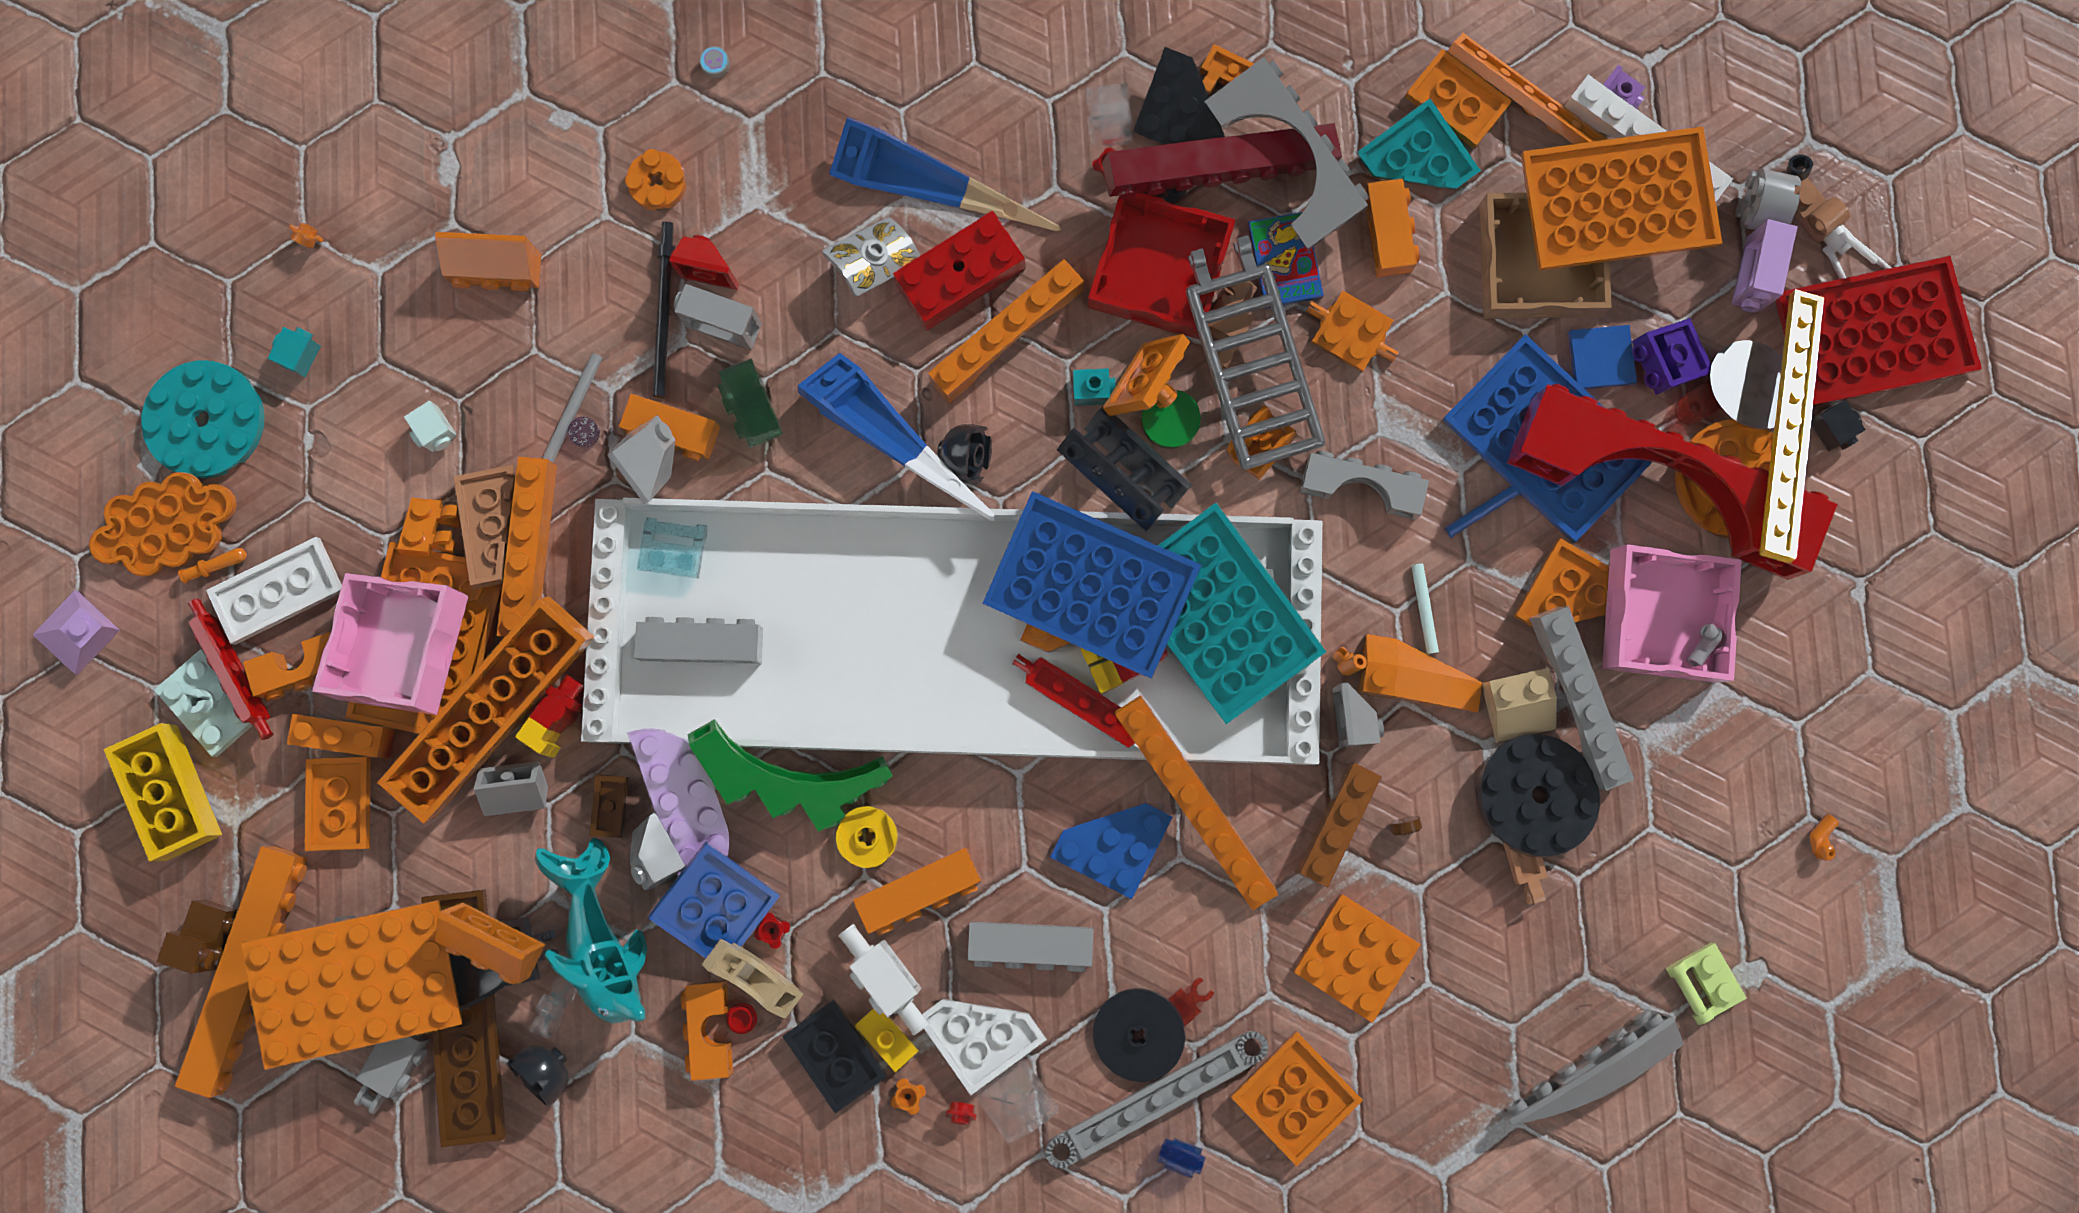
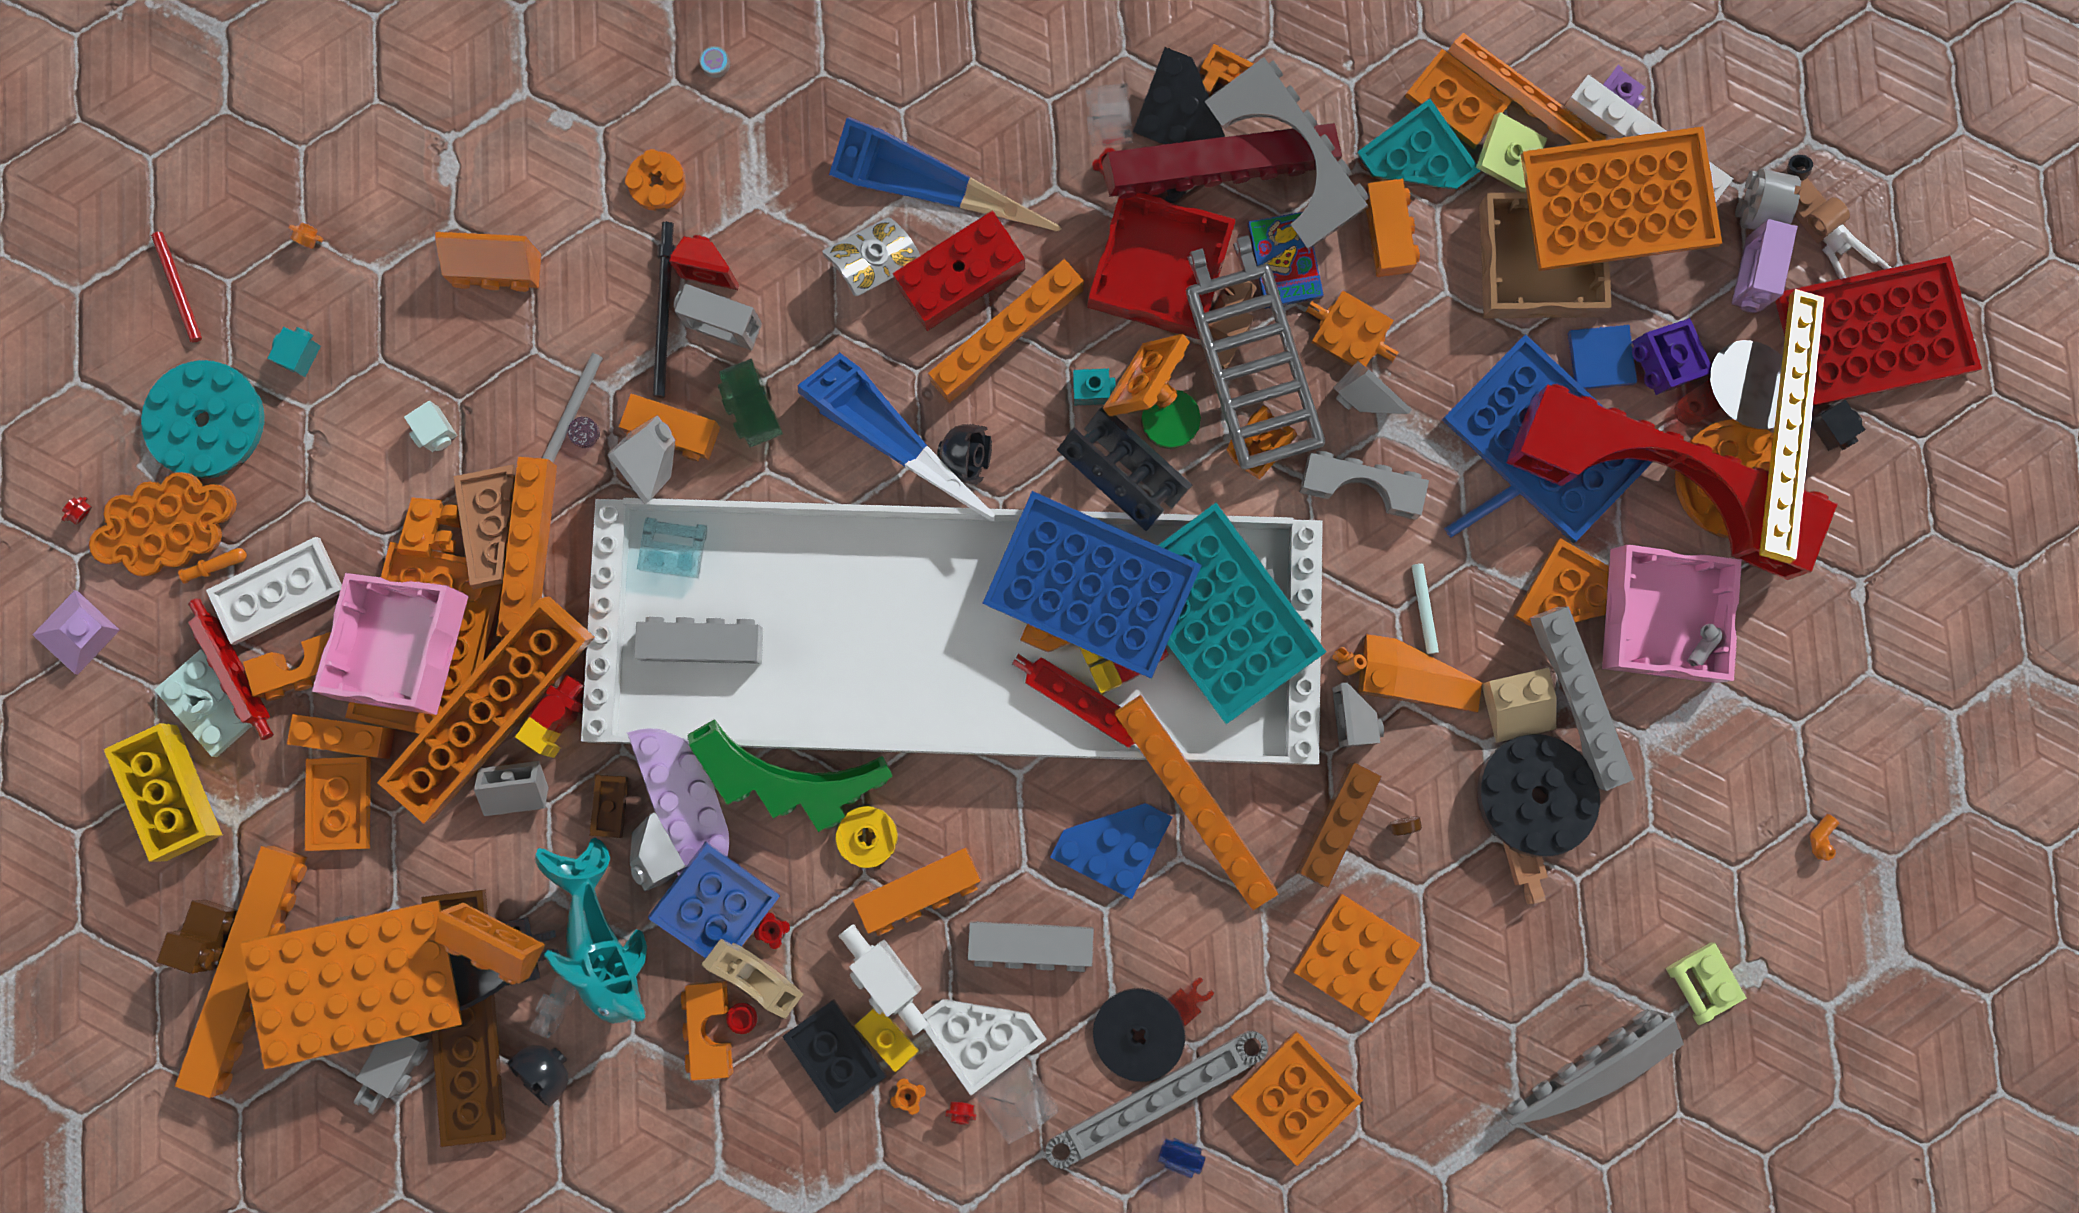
(76, 510): none -> red plate
(176, 287): none -> red bar
(1368, 393): none -> light grey slope
(1504, 148): none -> yellowish green plate

